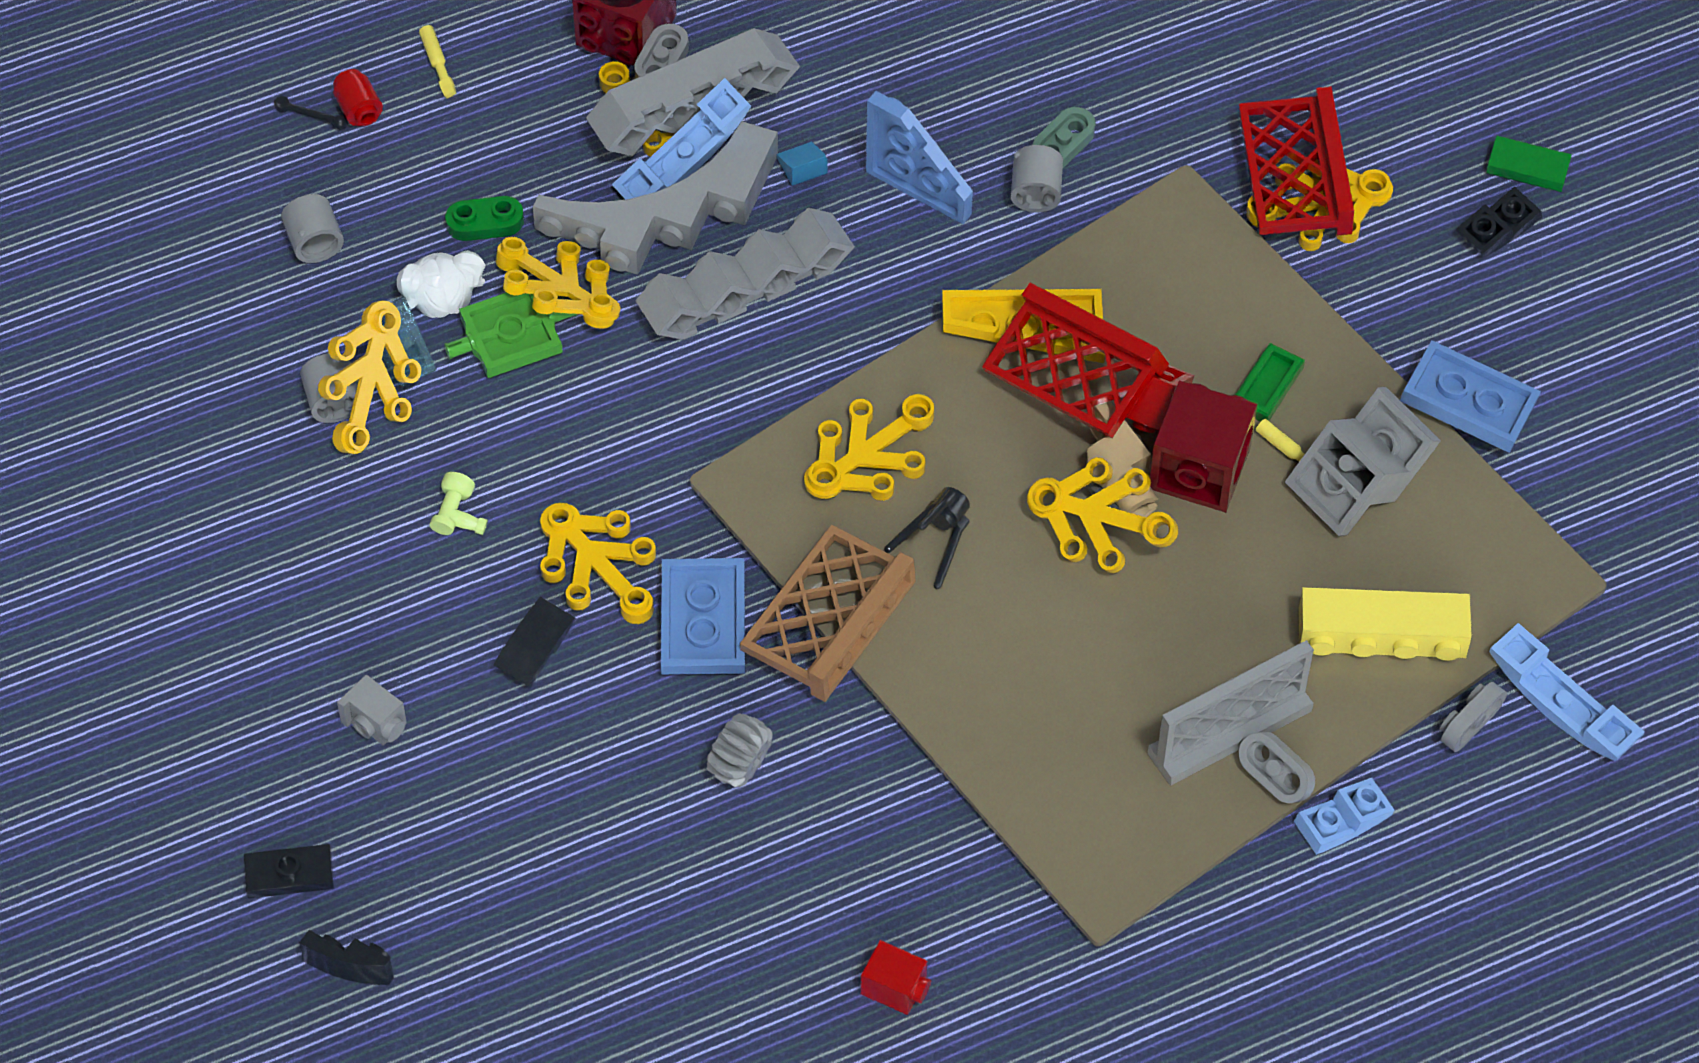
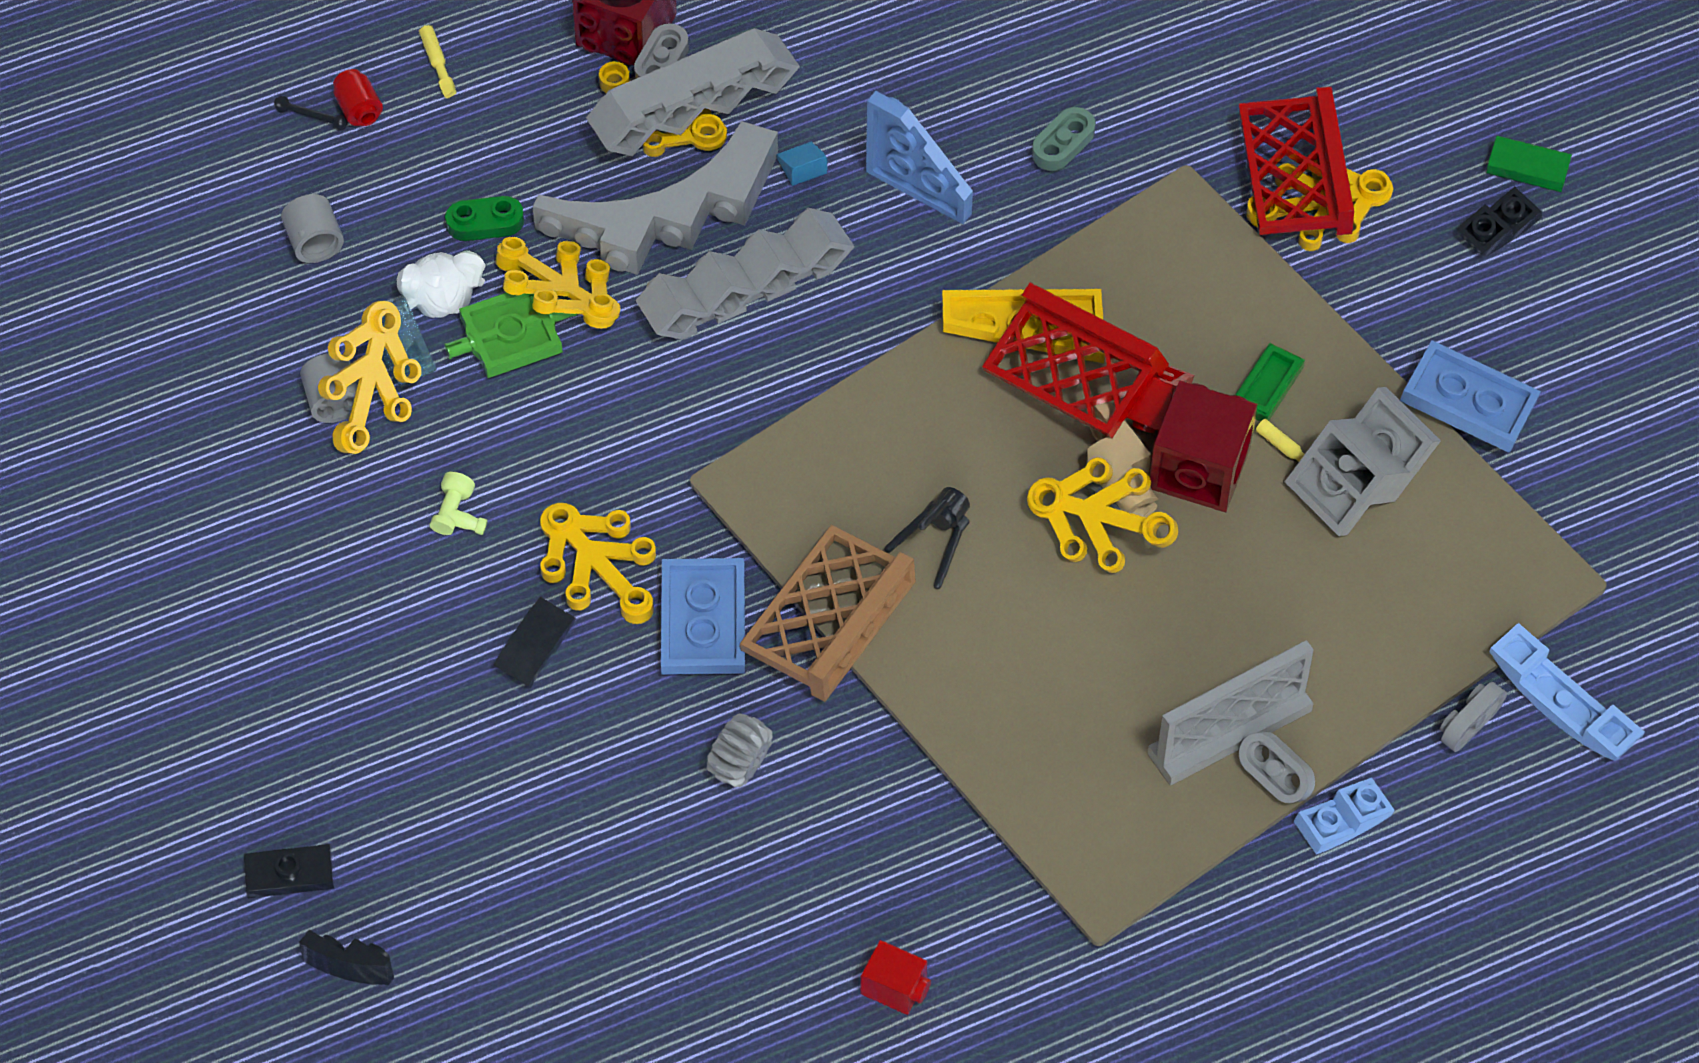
(372, 711): light grey brick -> none
(690, 146): light blue slope -> none
(867, 452): yellow plant -> none
(1036, 178): light grey piece -> none
(1385, 623): light yellow brick -> none

